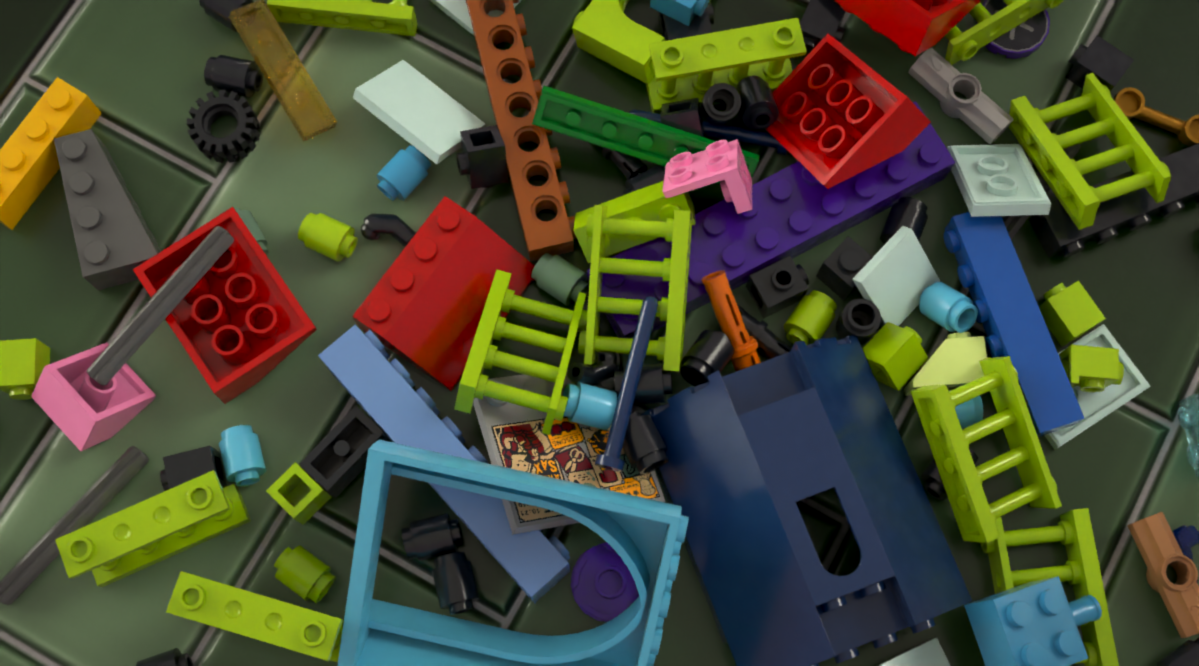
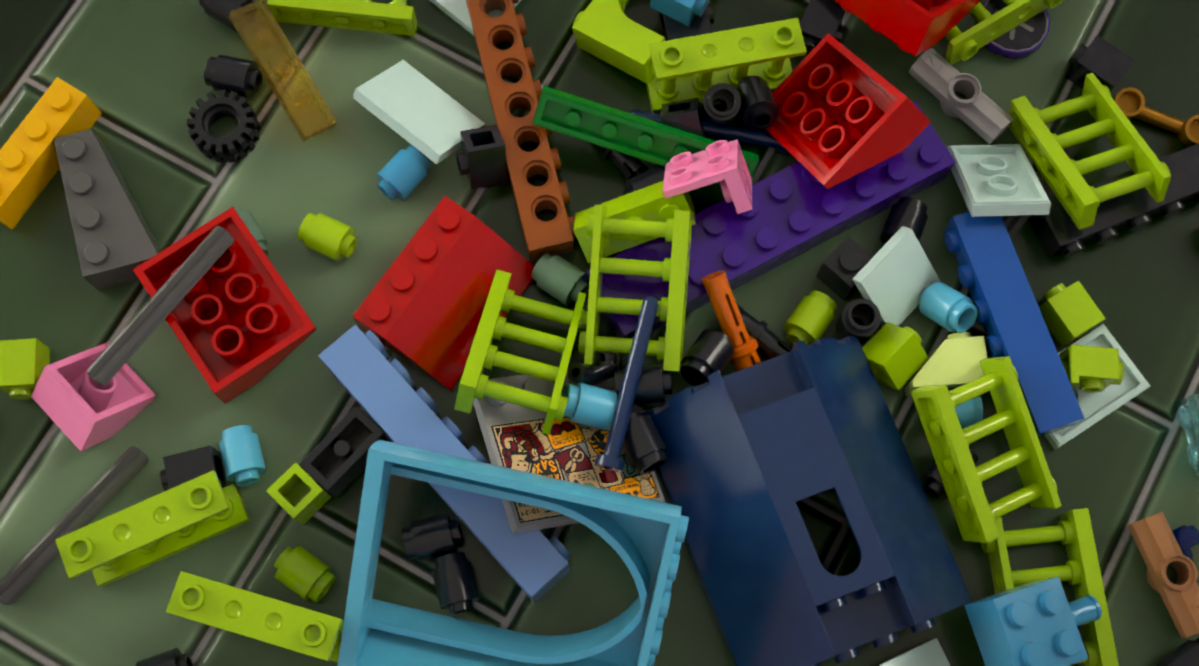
(387, 224): black arm -> none
(602, 583): dark purple tile -> none
(778, 286): black brick -> none

